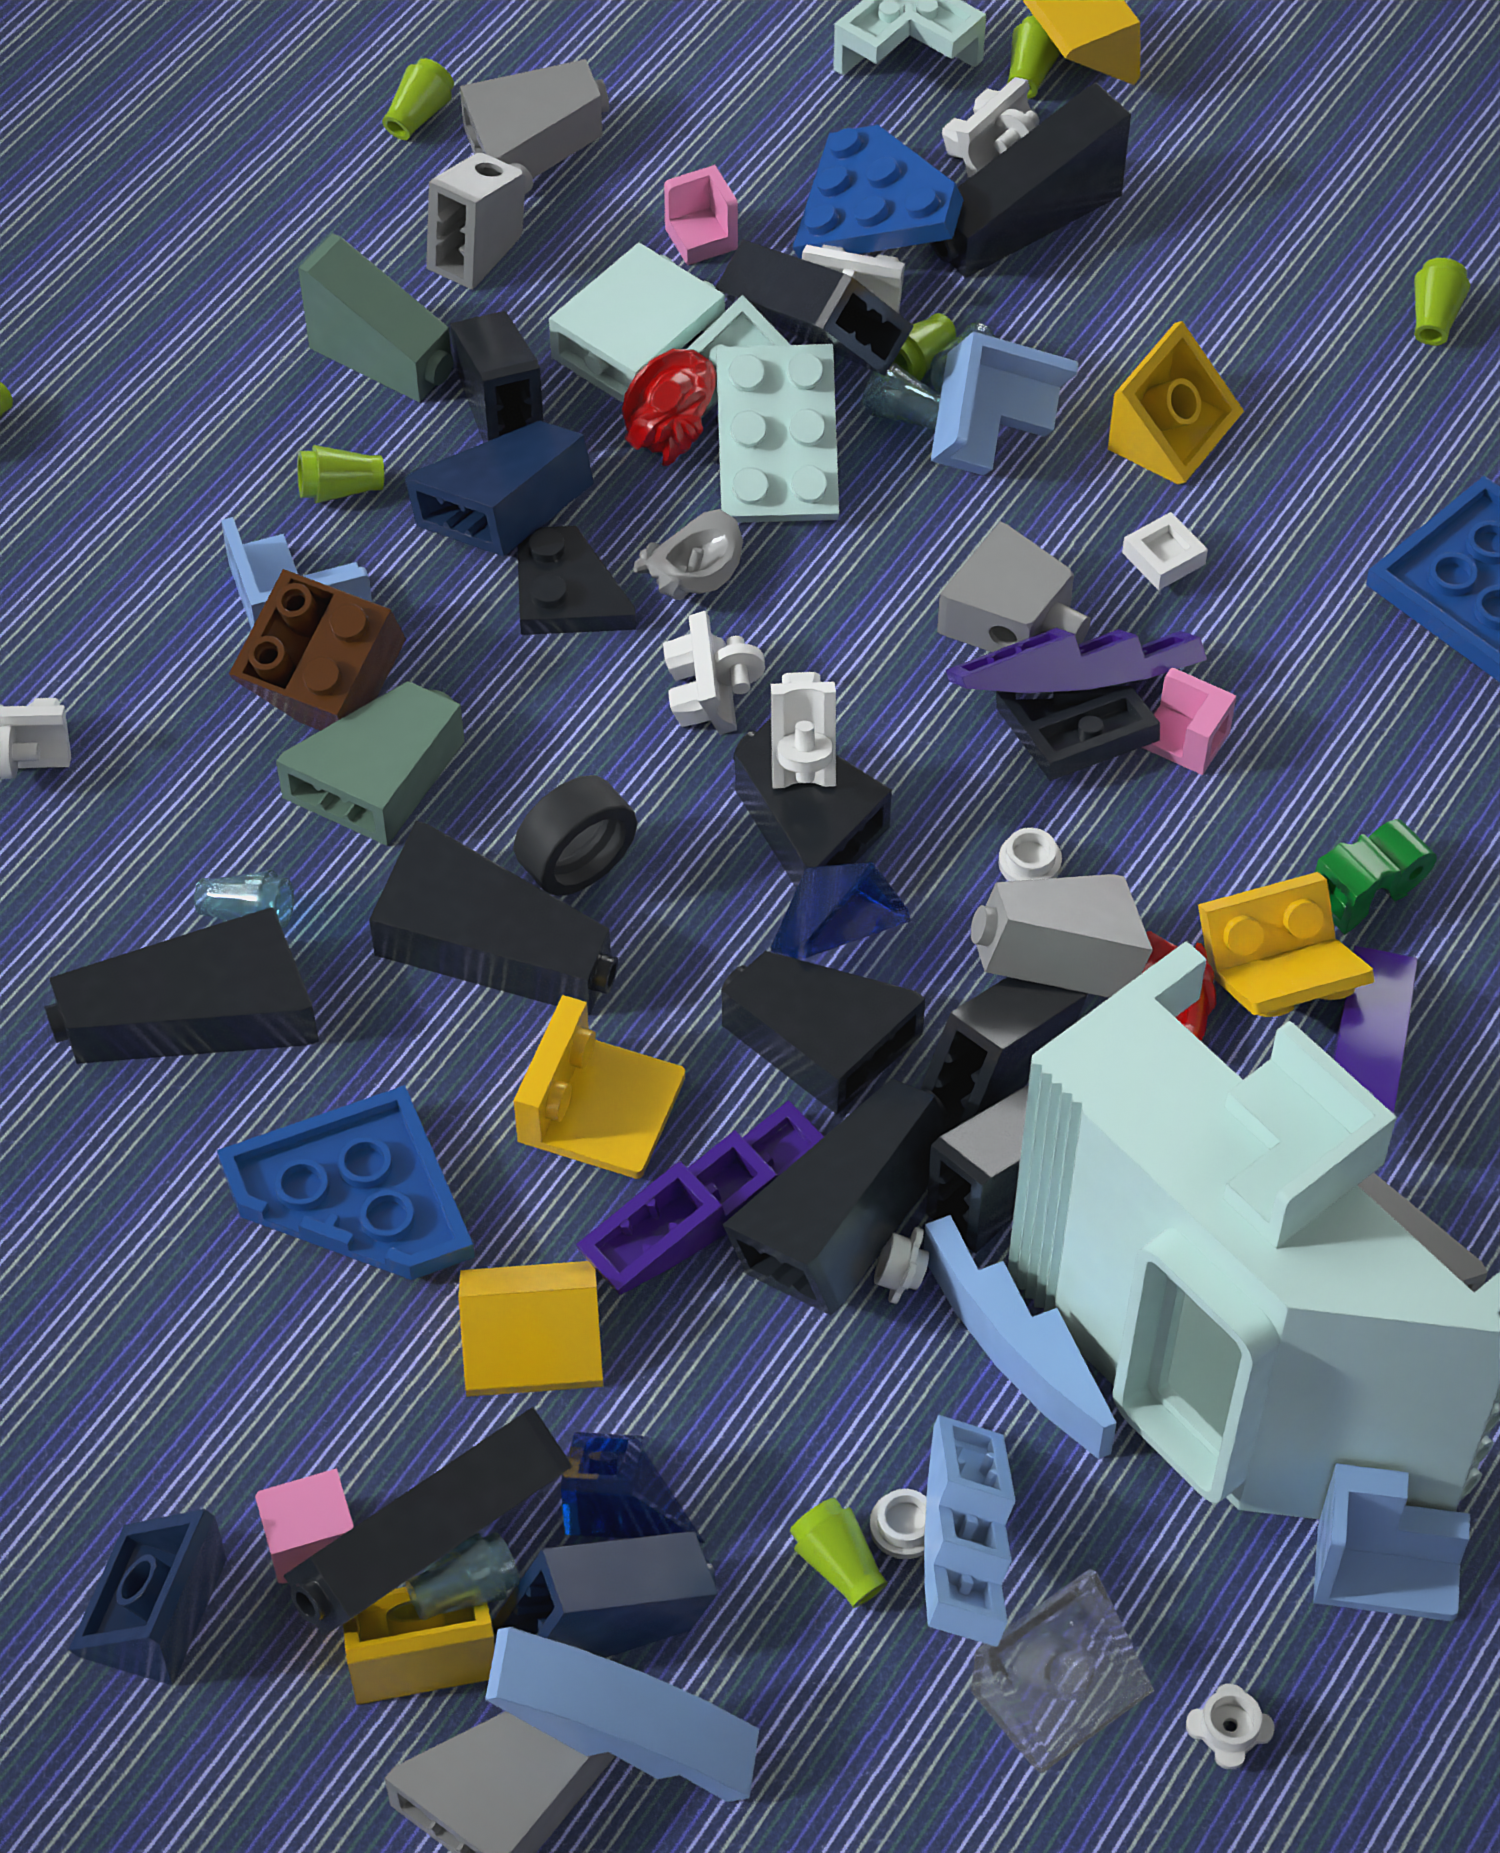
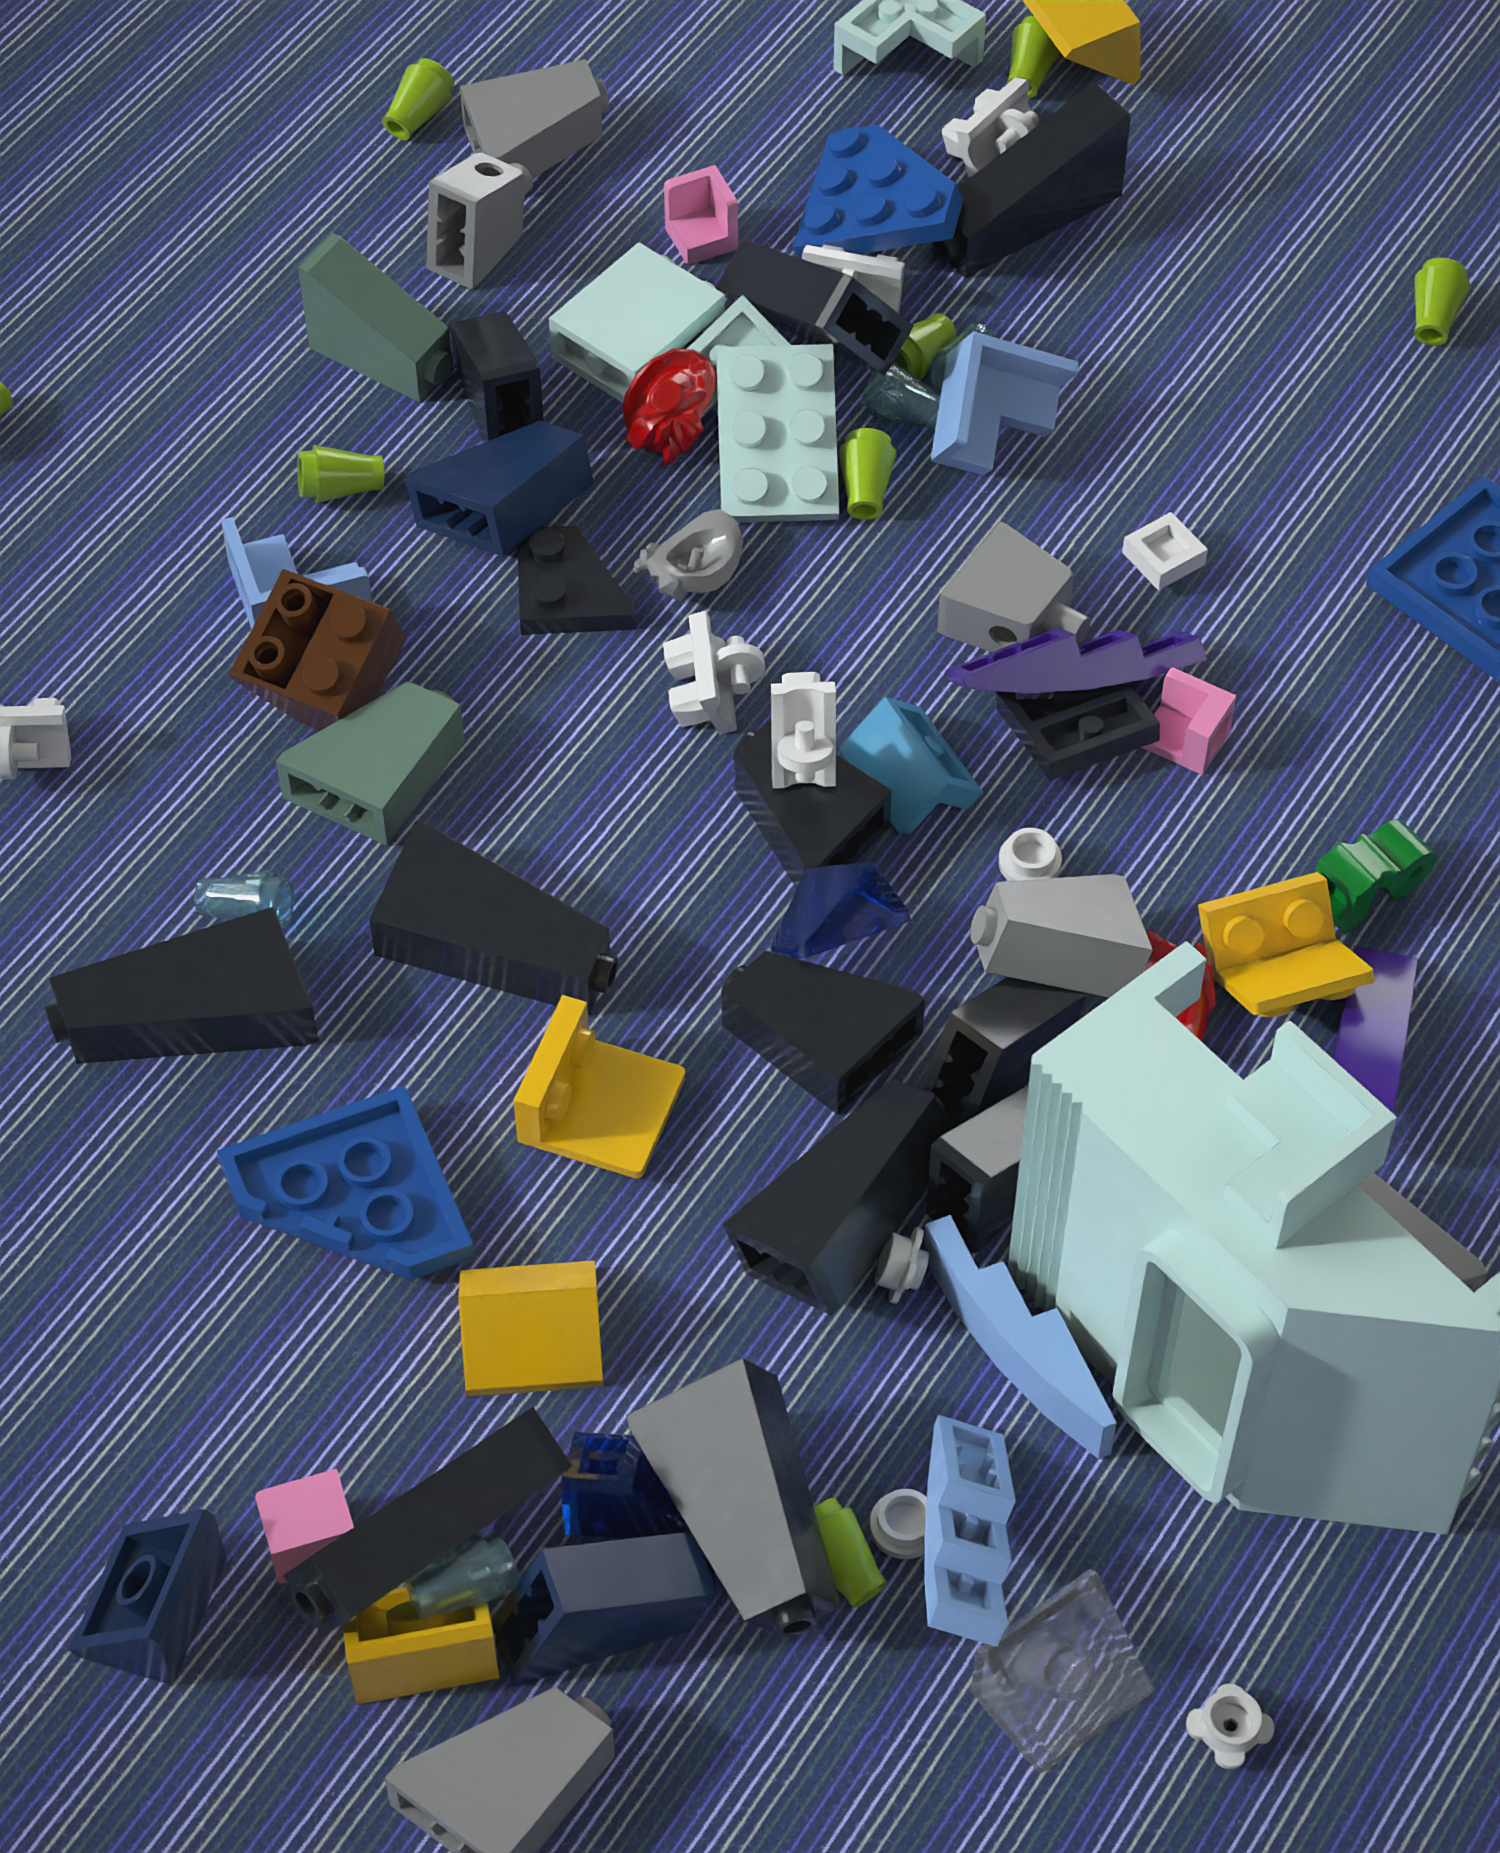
(575, 835): black tyre -> none
(621, 1711): light blue slope -> none
(690, 1204): dark purple slope -> none
(743, 1493): none -> slope
(866, 470): none -> lime cone
(912, 759): none -> dark azure panel
(1172, 408): yellow slope -> none
(1386, 1553): light blue panel -> none

